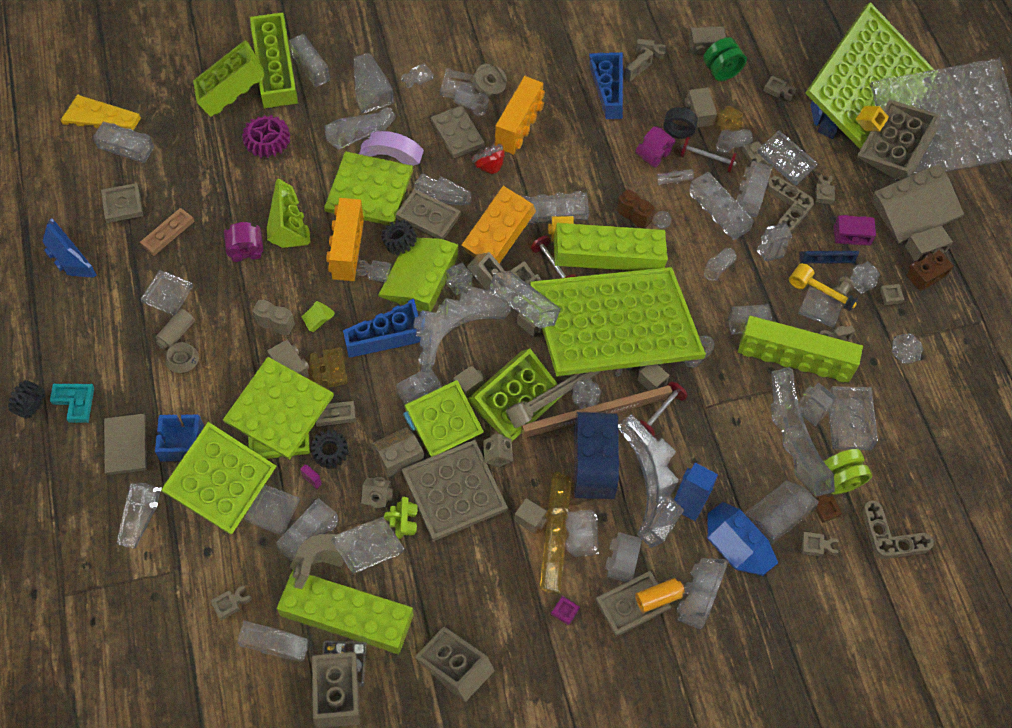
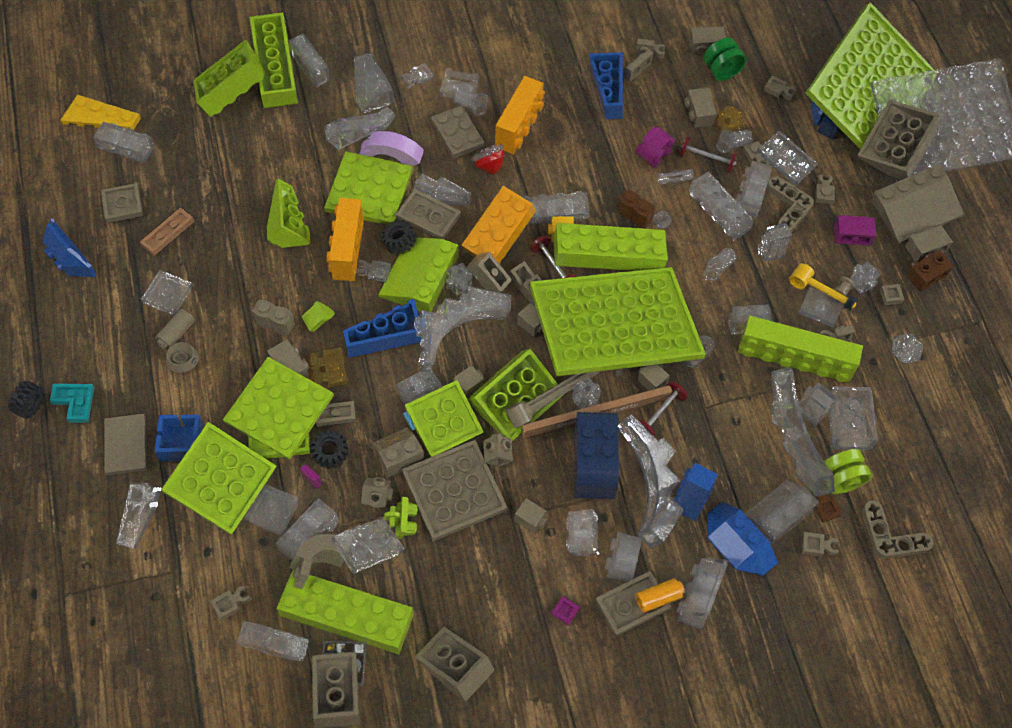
(243, 241): magenta brick -> none
(270, 135): magenta gear -> none
(483, 86): dark tan plate -> none
(524, 299): clear brick -> none
(555, 533): clear yellow tile -> none
(680, 114): black tyre -> none
(828, 256): dark blue slope -> none
(872, 118): yellow brick -> none

